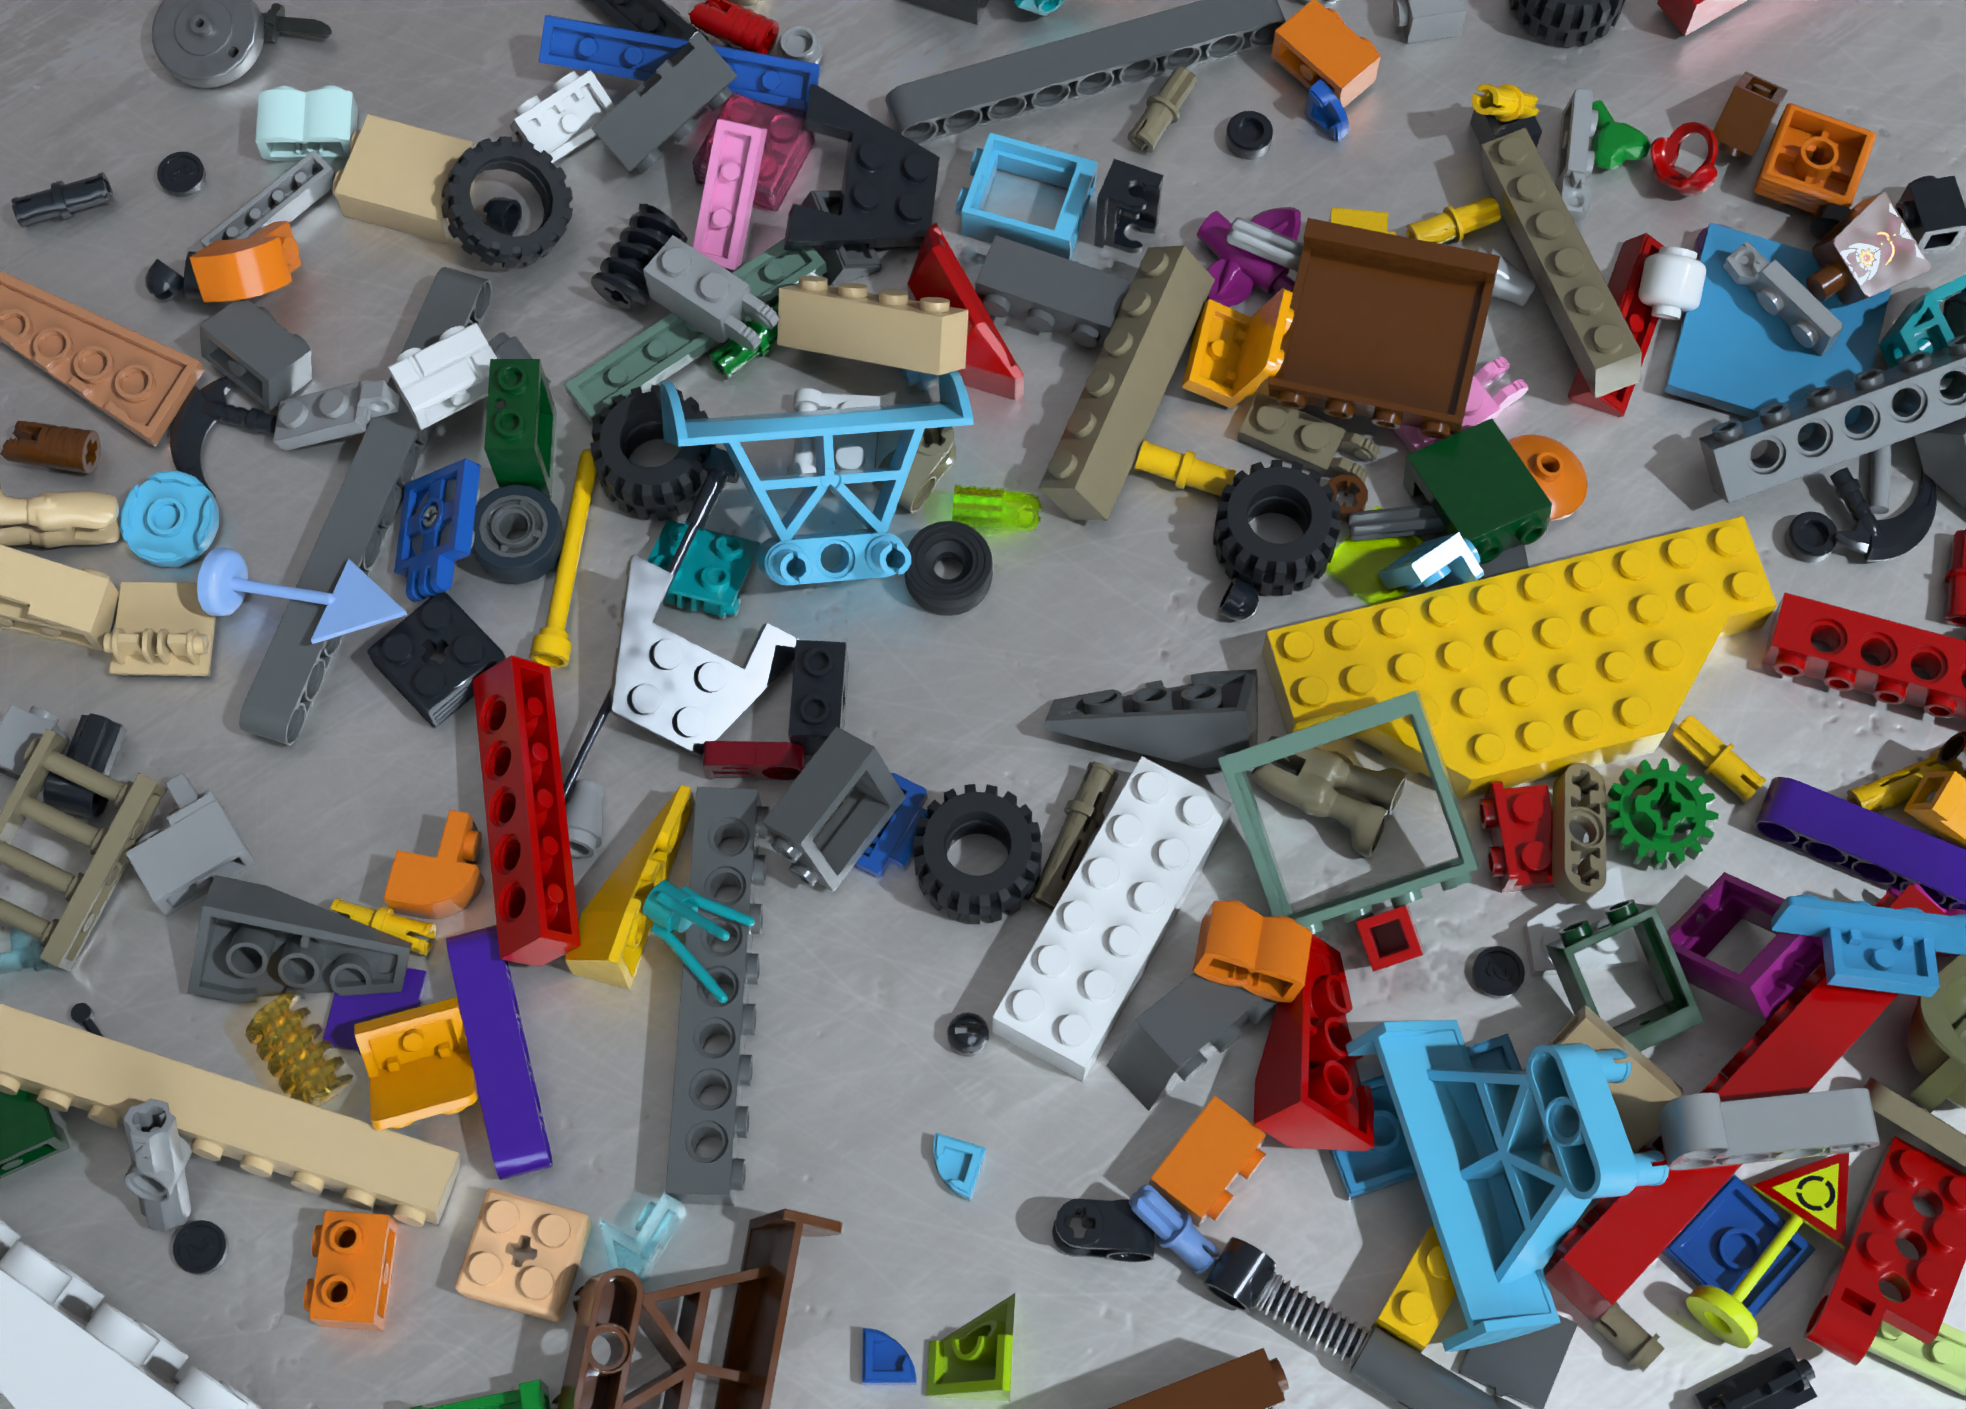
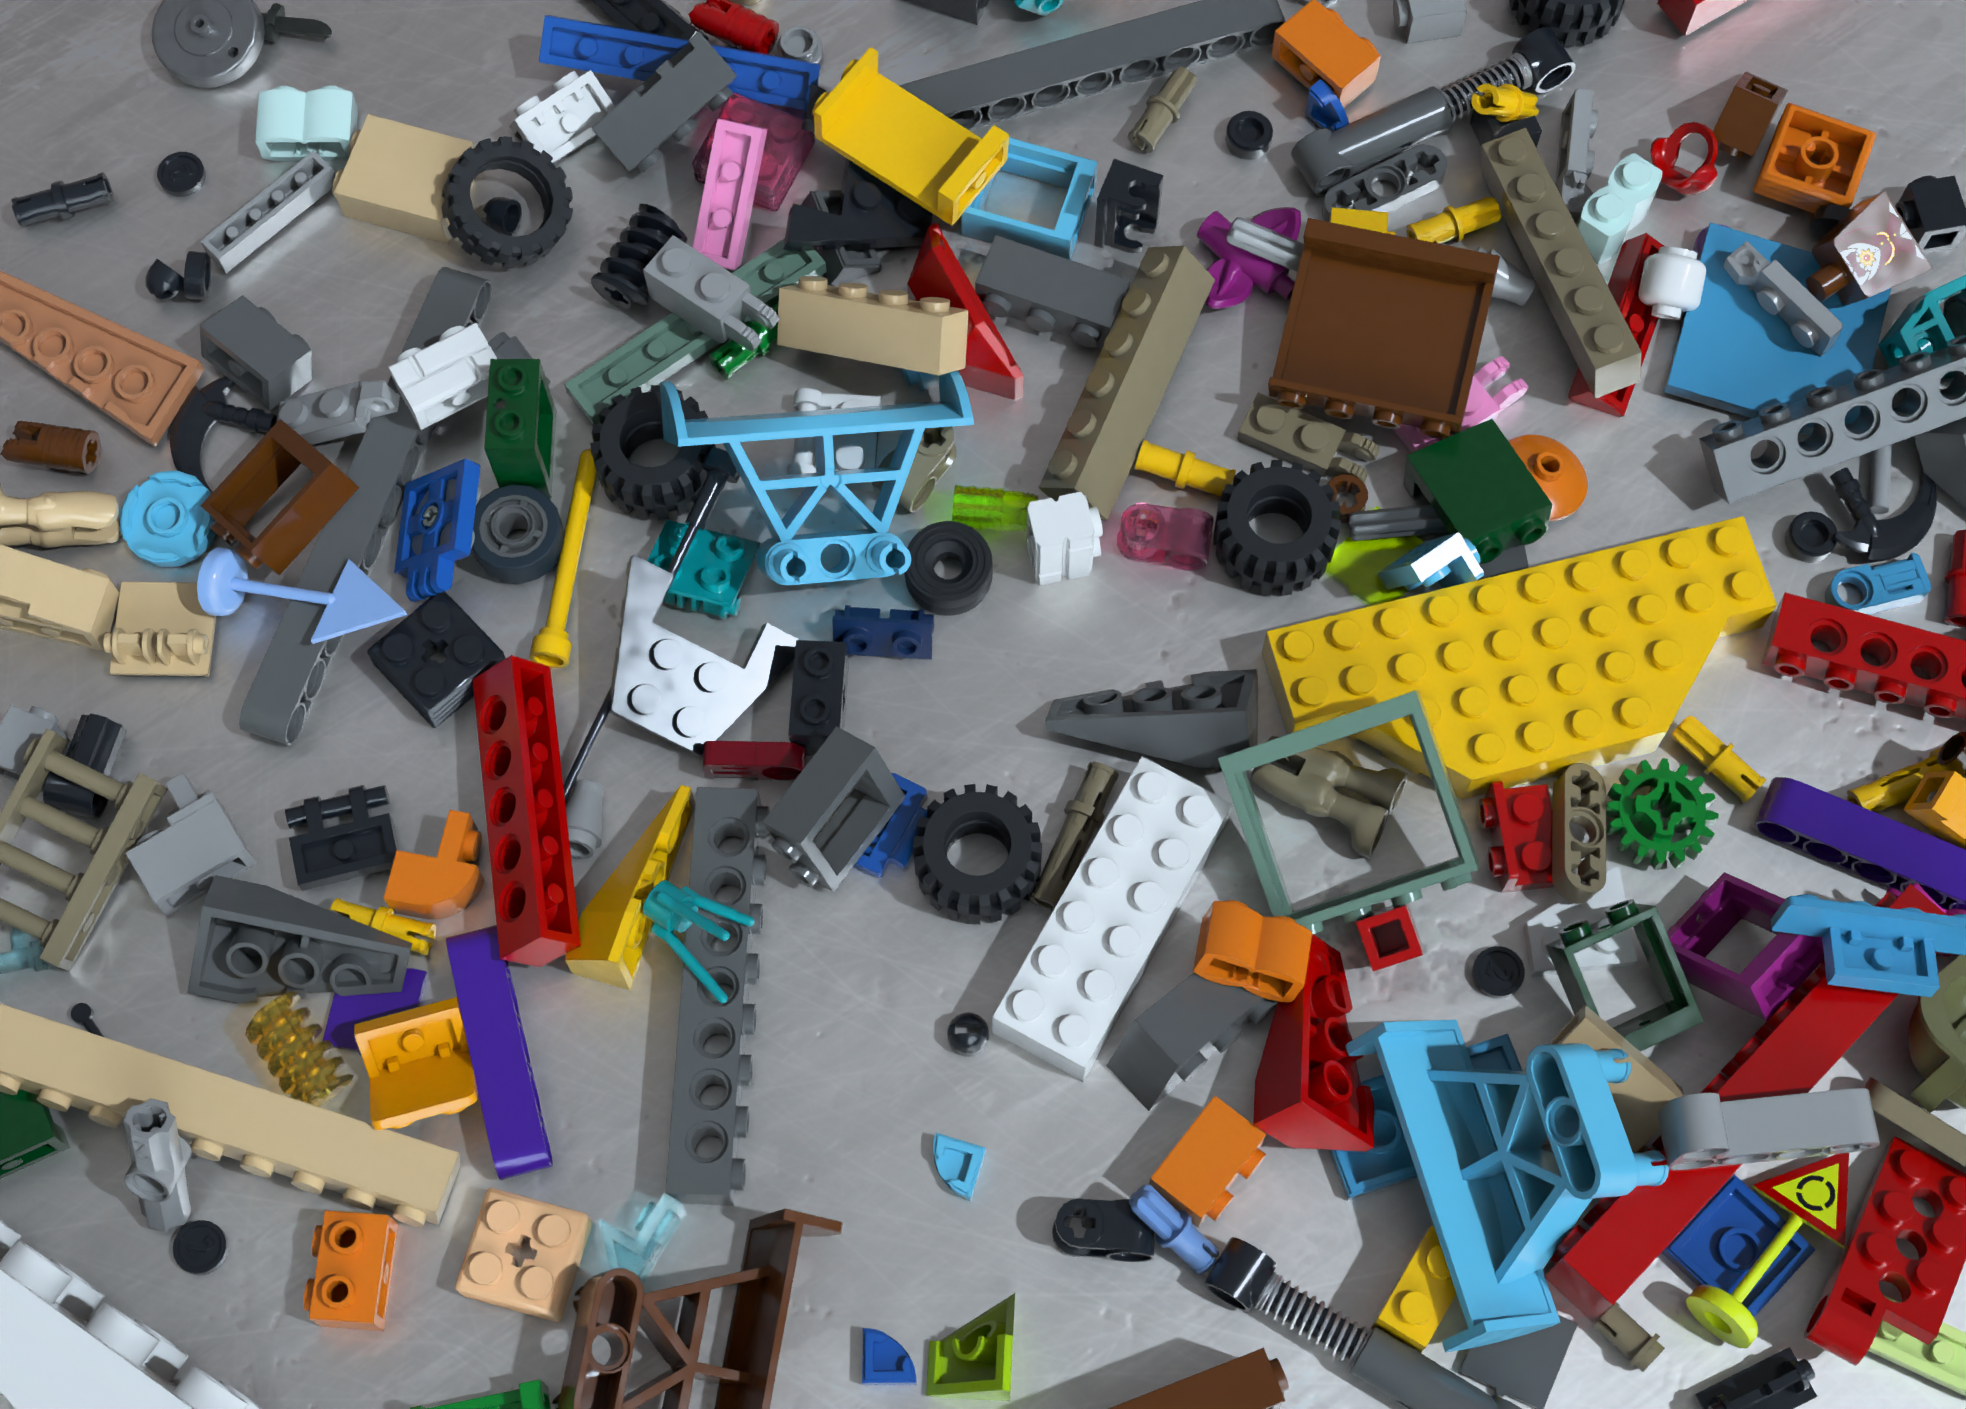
(247, 266): orange brick -> none
(258, 479): none -> reddish brown window
(345, 849): none -> black plate
(900, 636): none -> dark blue hinge
(907, 140): none -> yellow panel
(1062, 538): none -> white brick
(1171, 536): none -> clear pink piece
(1236, 351): light orange bracket -> none
(1239, 601): black hinge -> none
(1334, 156): none -> dark grey piece
(1393, 170): none -> dark grey beam
(1616, 141): green rock -> none
(1618, 206): none -> light aqua brick
(1883, 585): none -> dark azure piece

